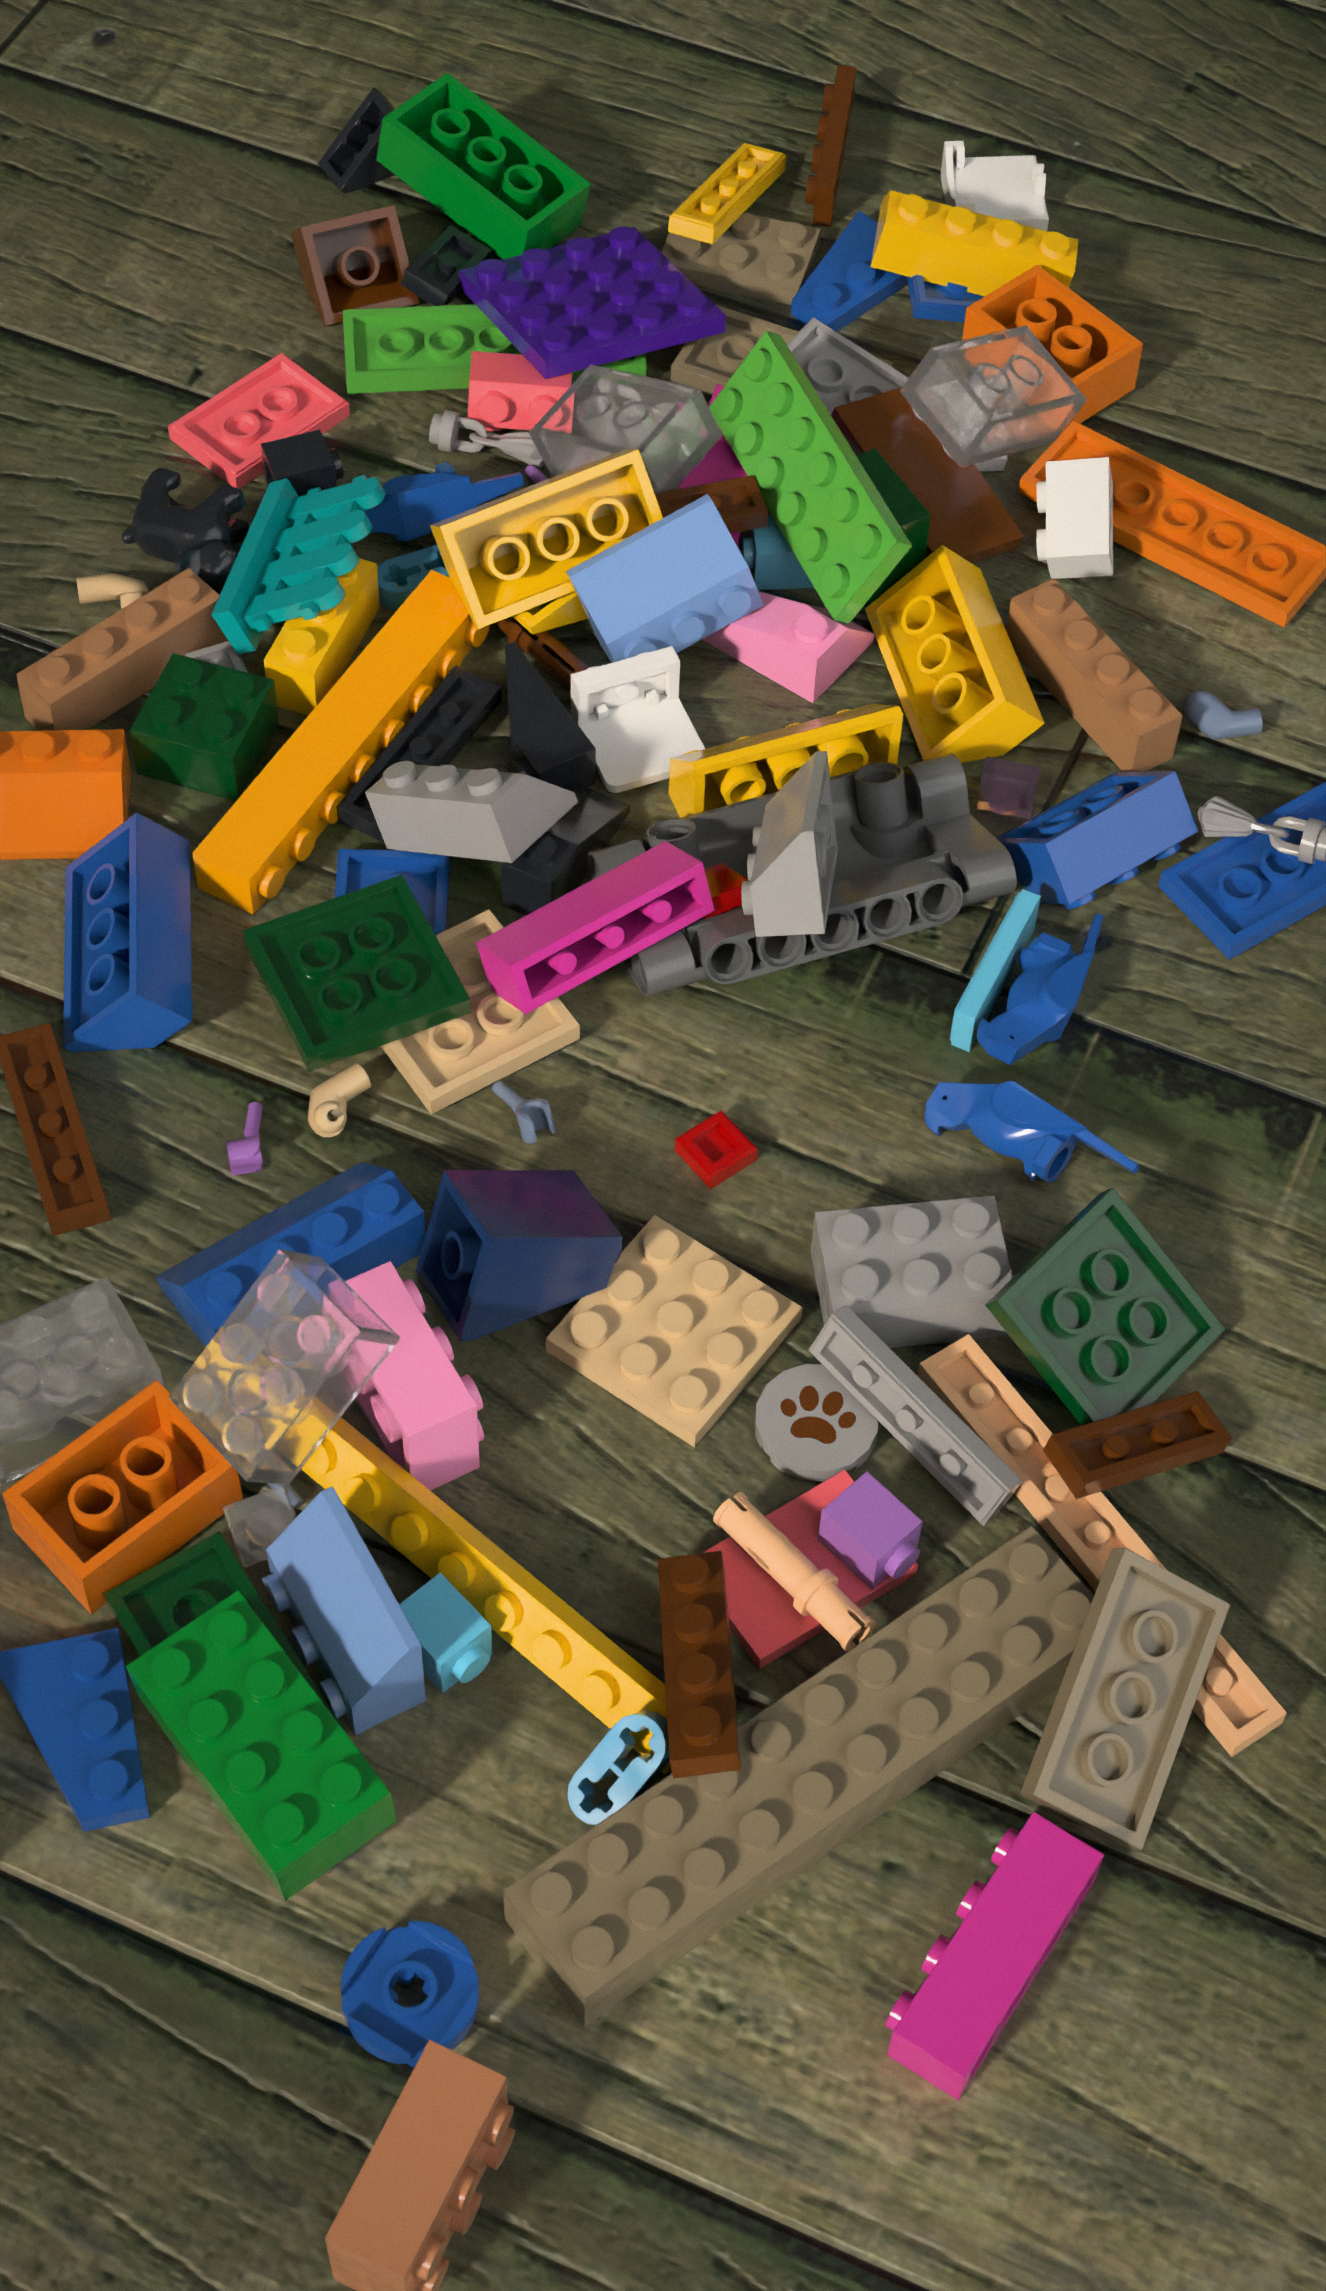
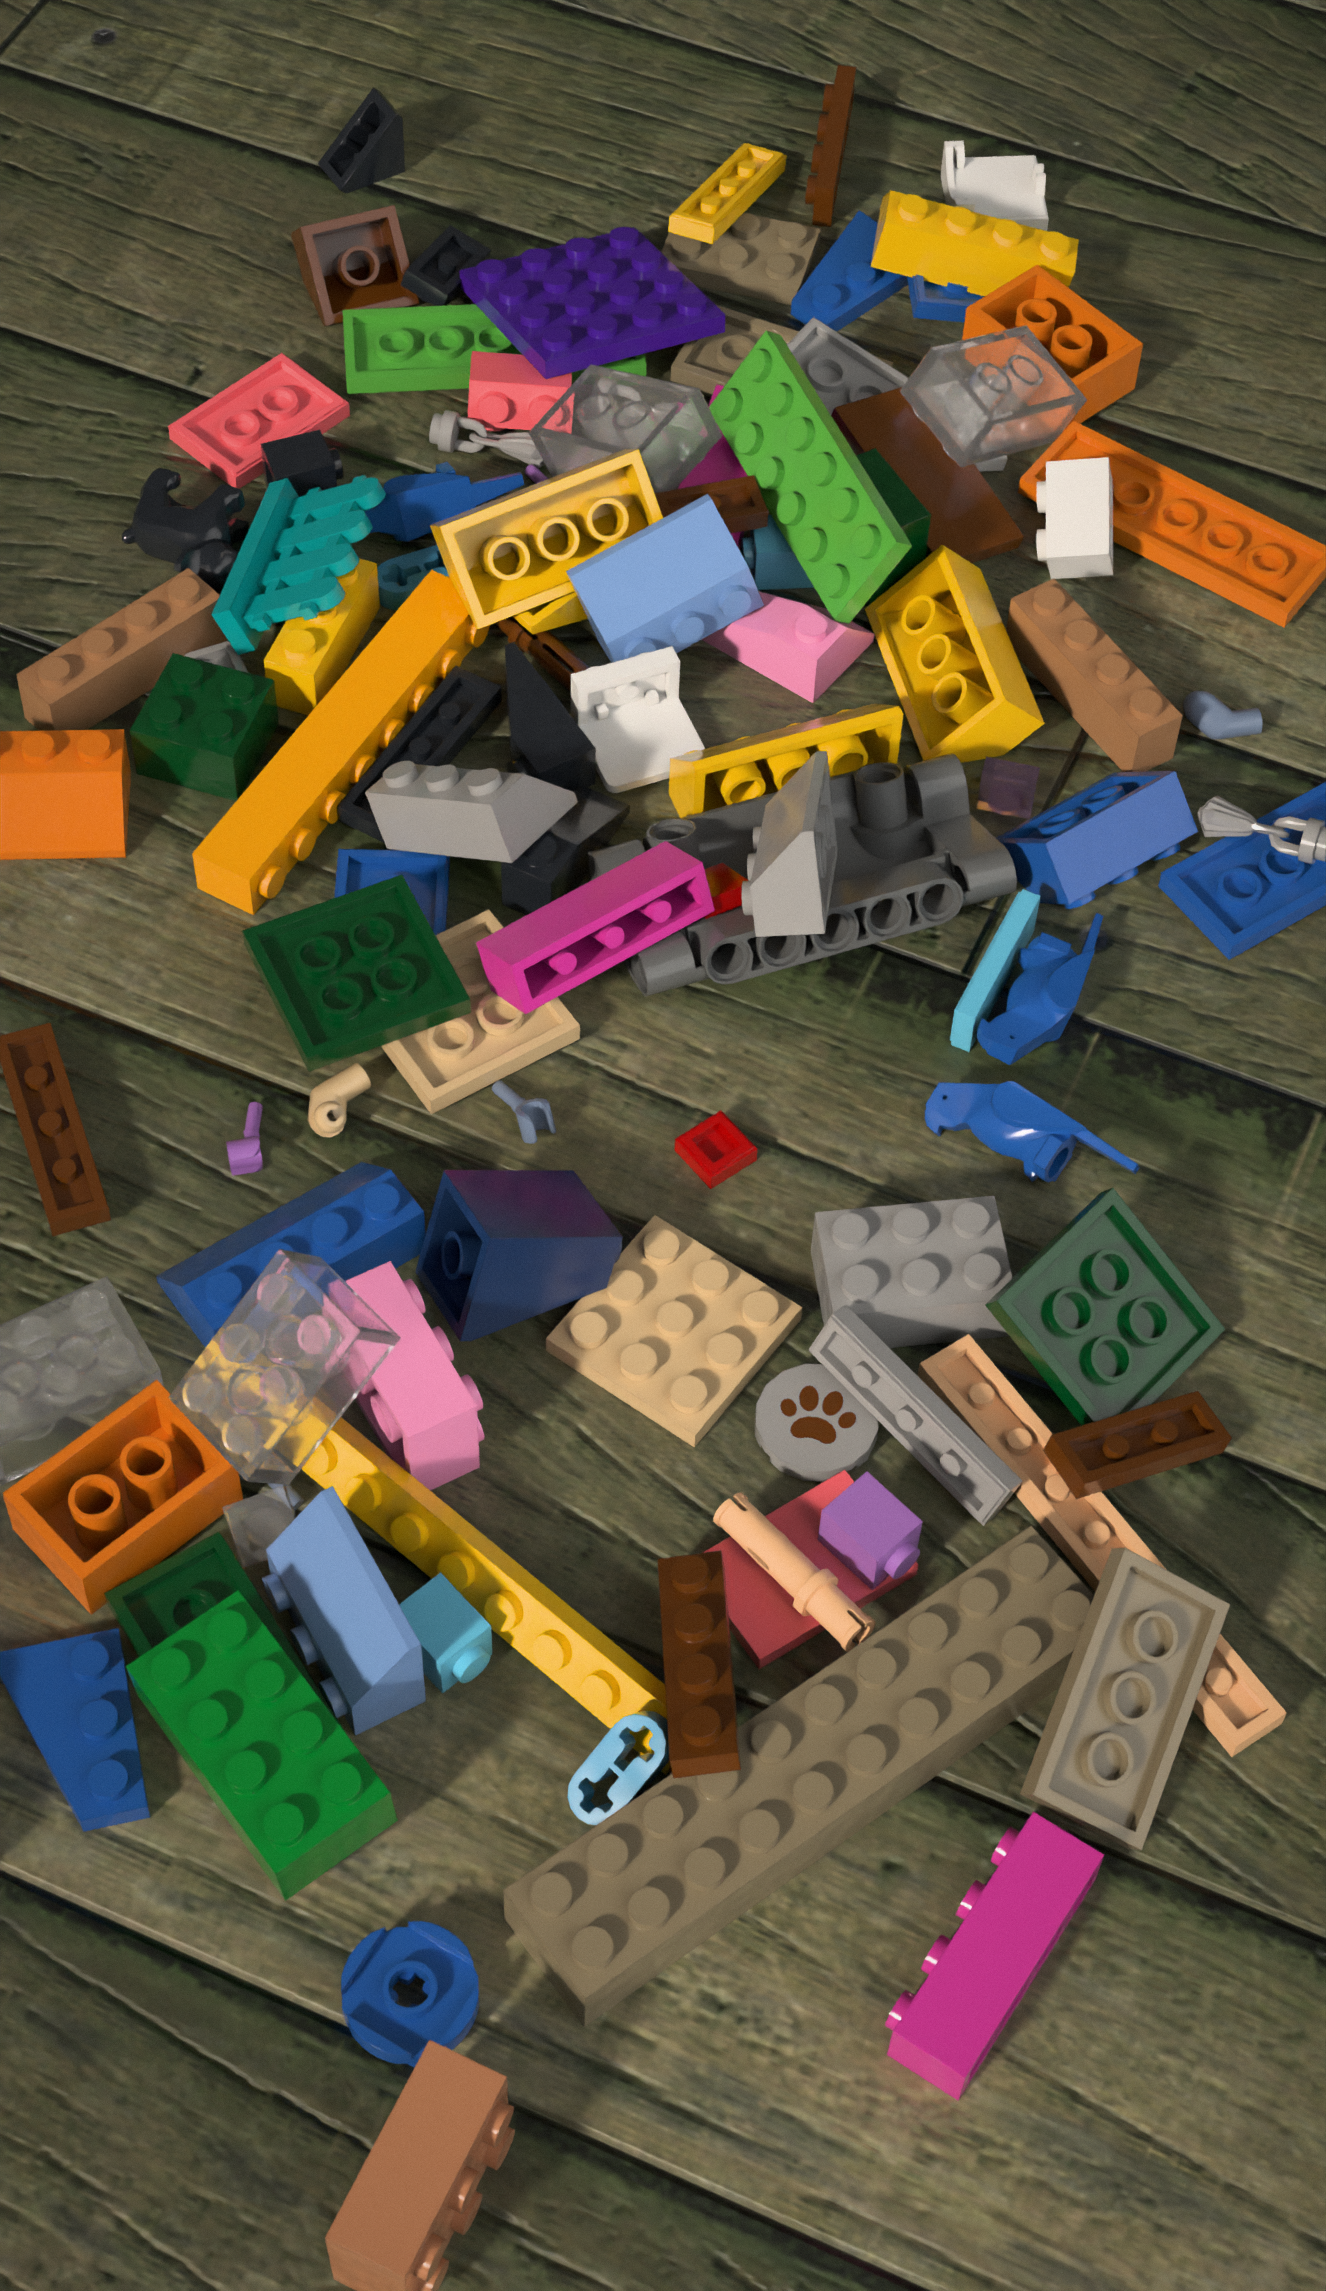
(110, 587): tan arm -> none
(128, 940): blue slope -> none
(482, 169): green brick -> none

